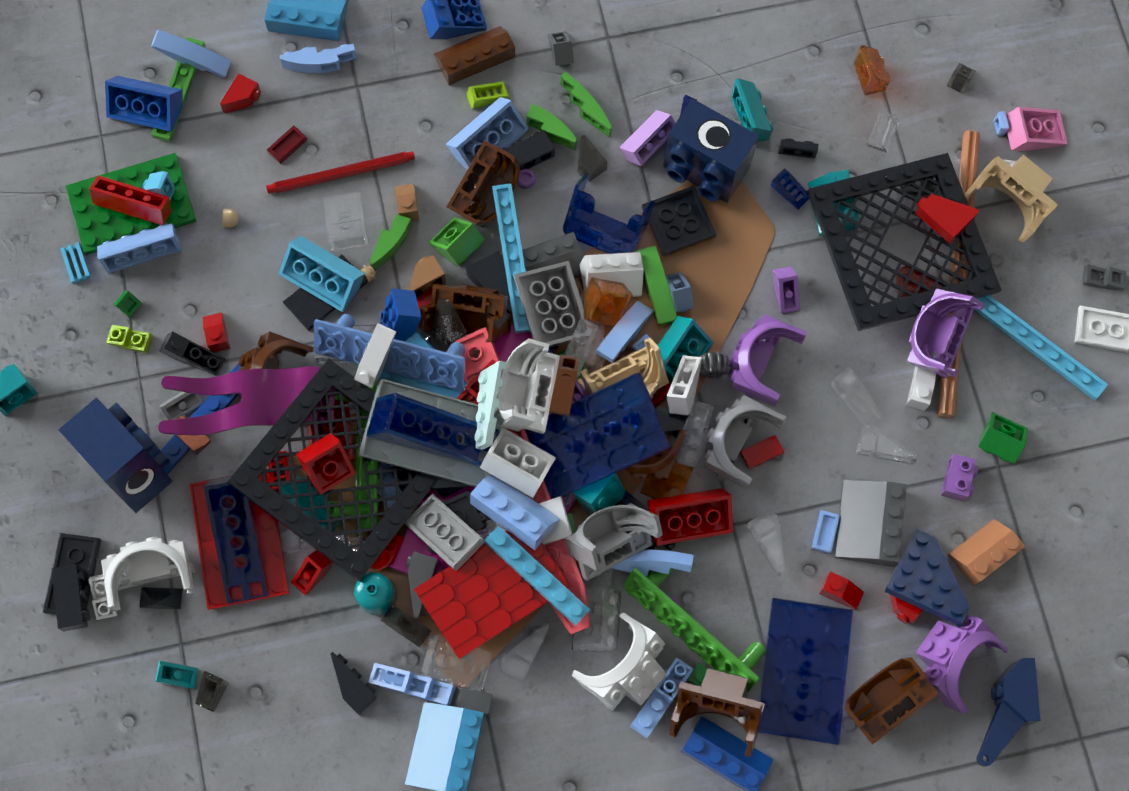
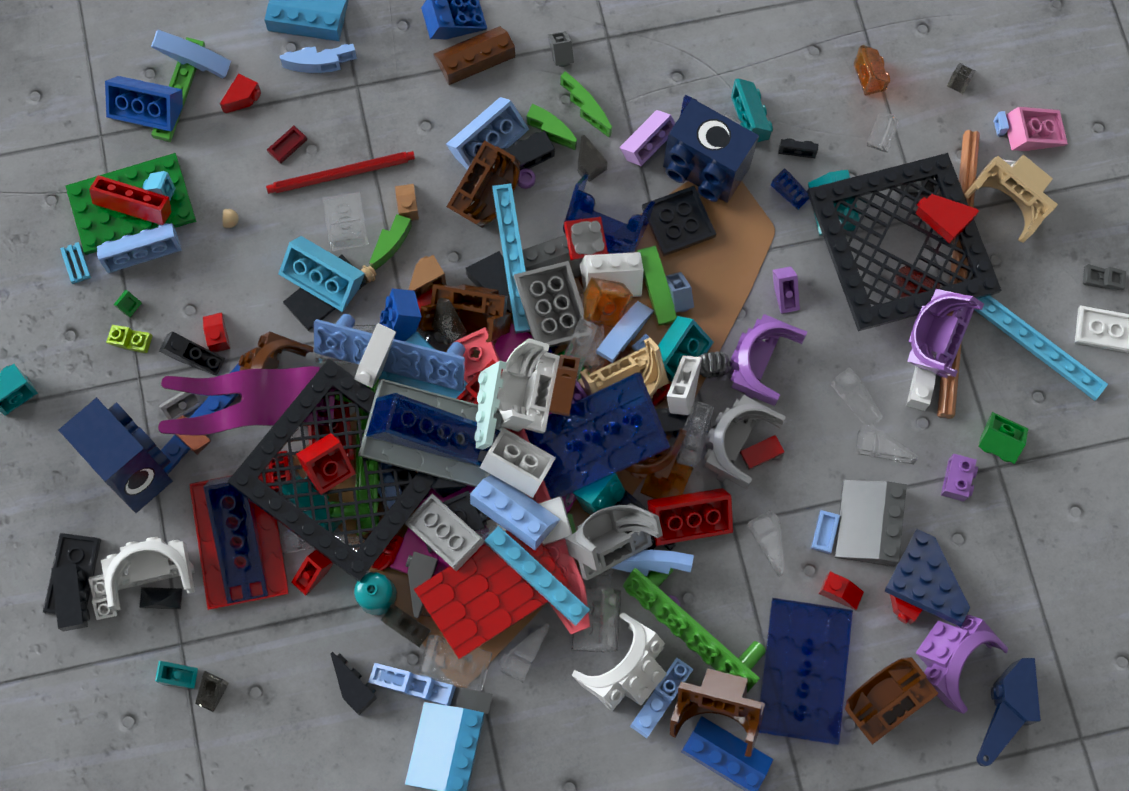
(457, 240): bright green slope -> none
(488, 99): lime slope -> none
(585, 237): none -> light grey piece
(697, 675): green plate -> none
(986, 551): nougat slope -> none

